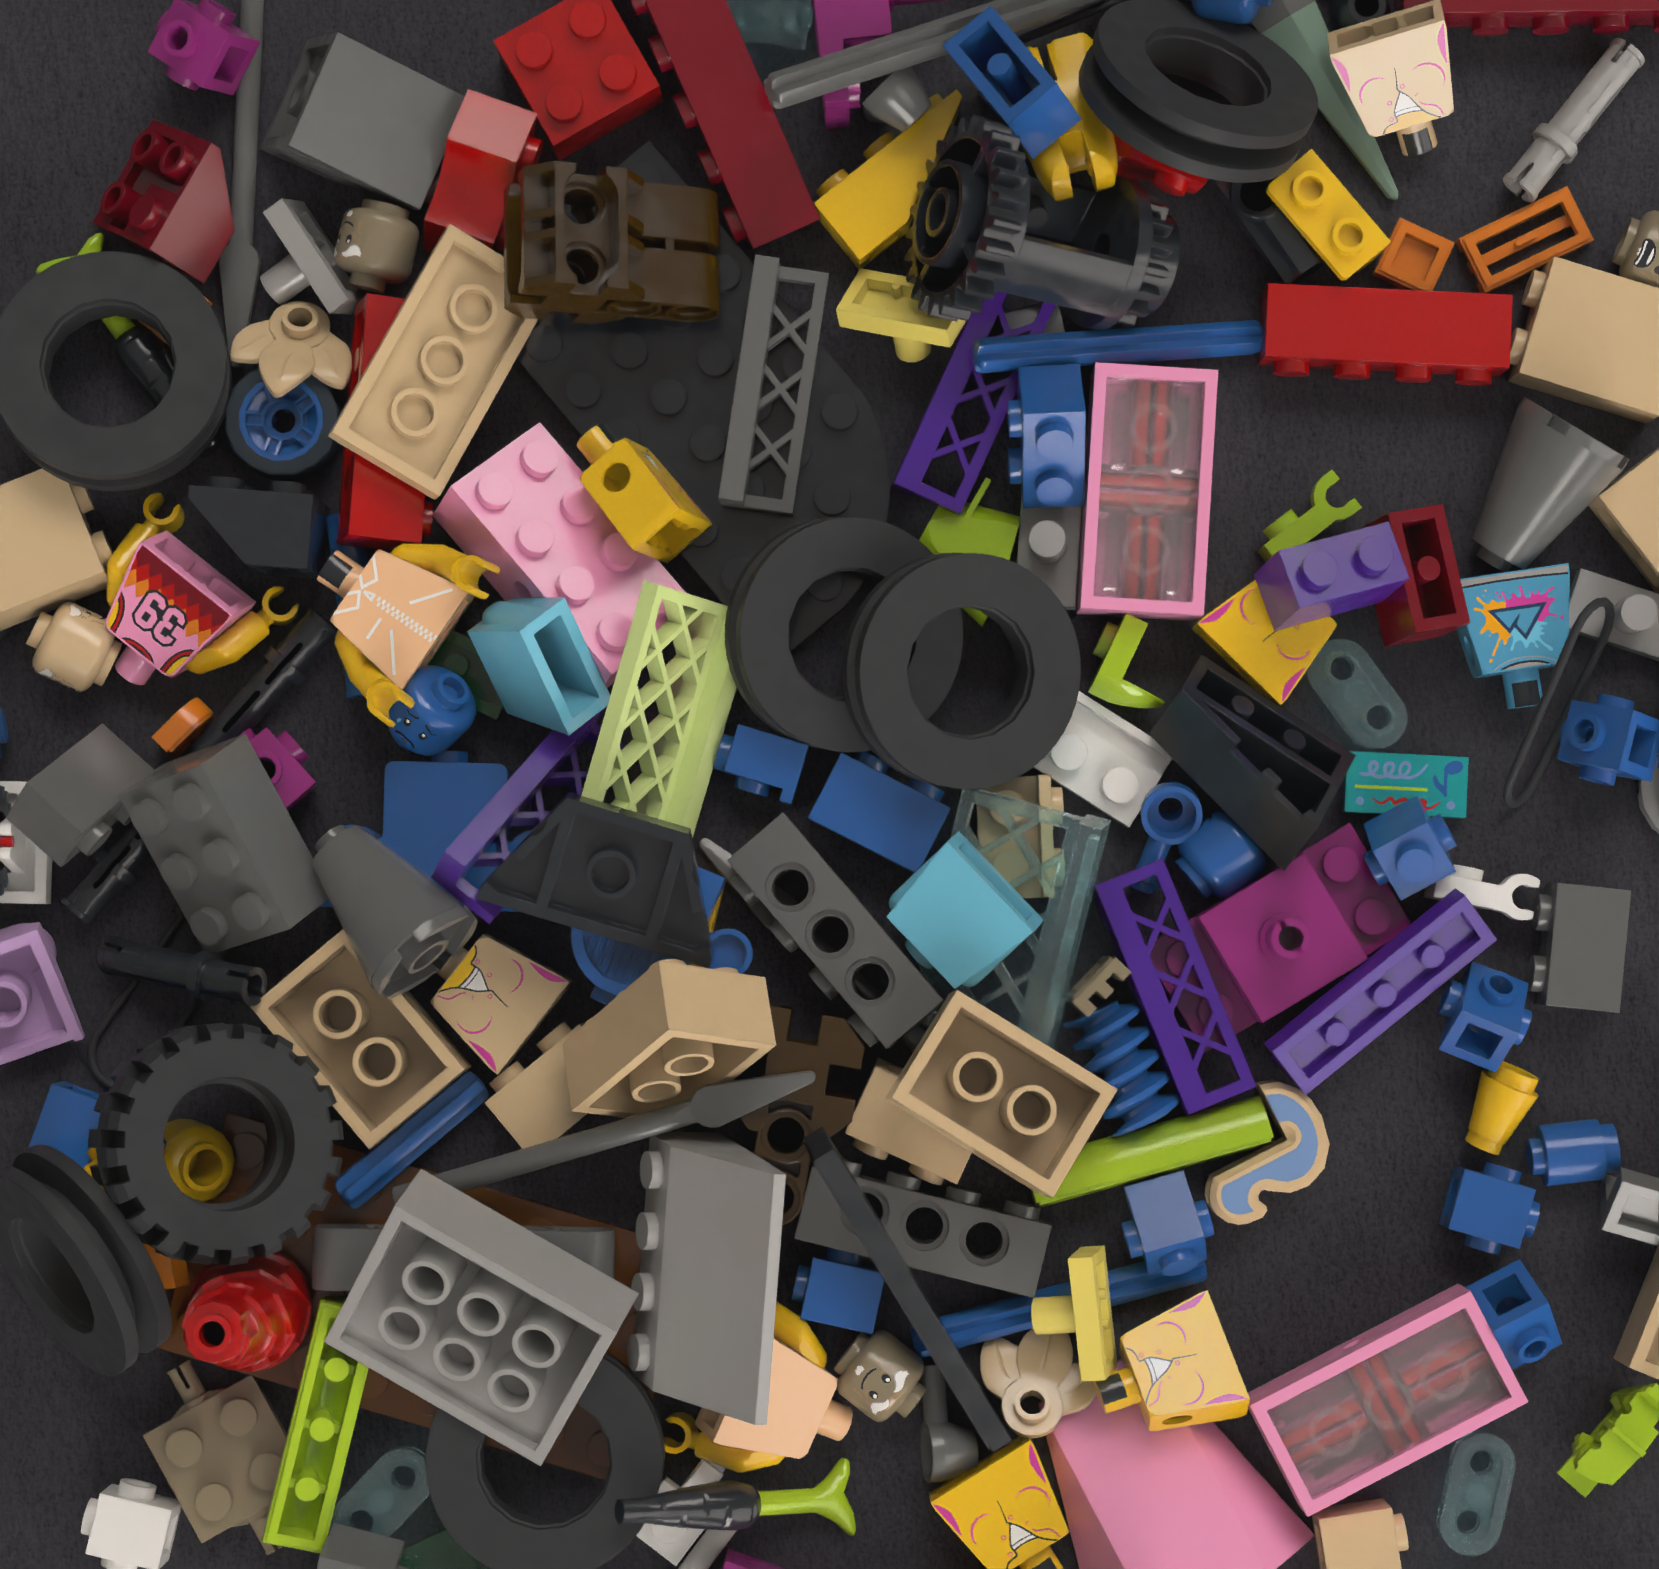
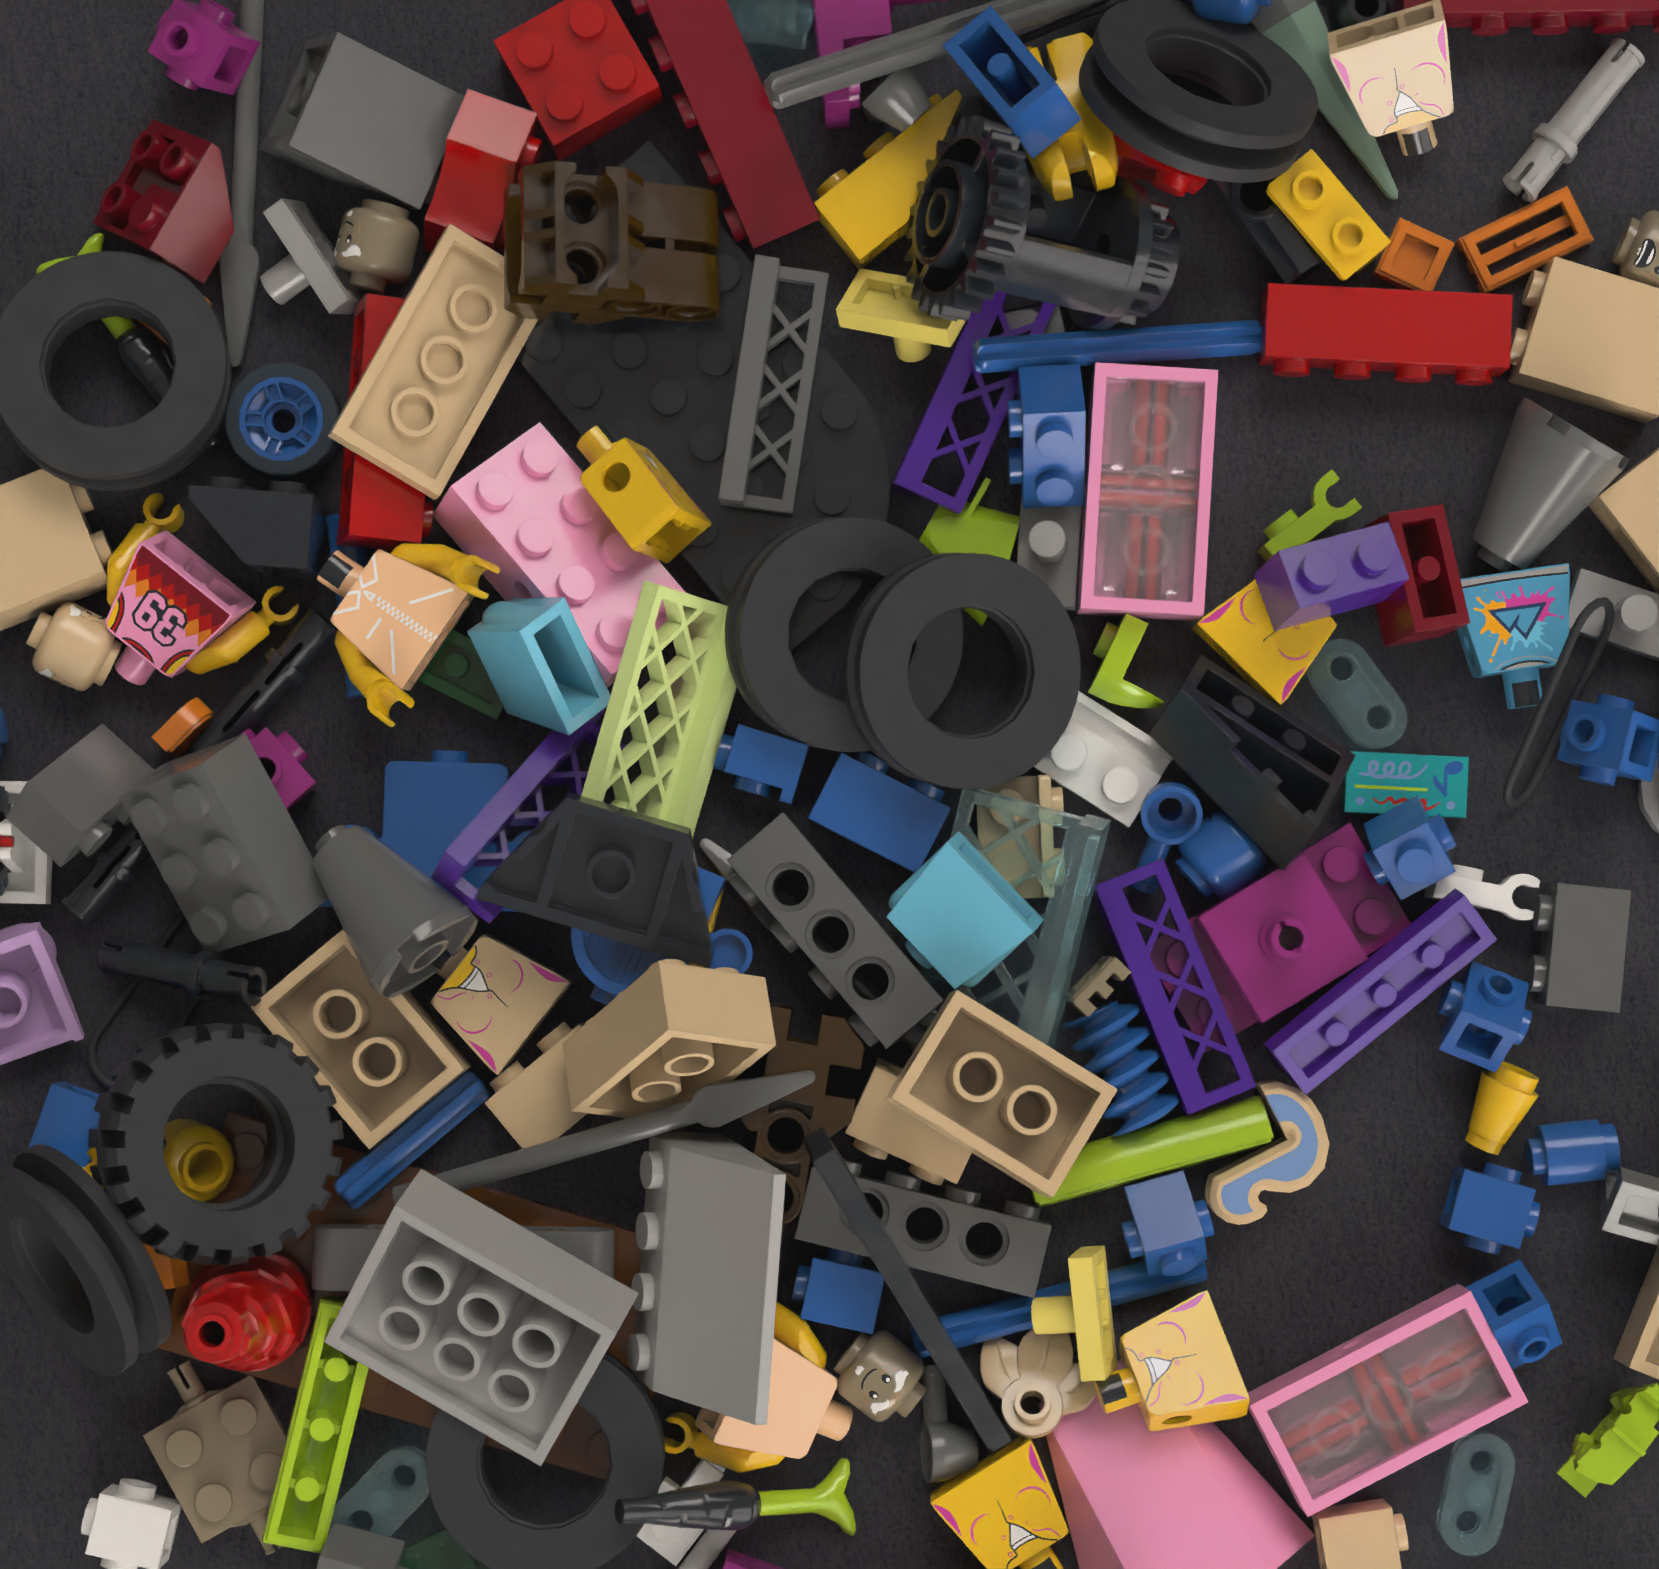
(292, 352): tan plate -> none
(438, 712): blue head -> none

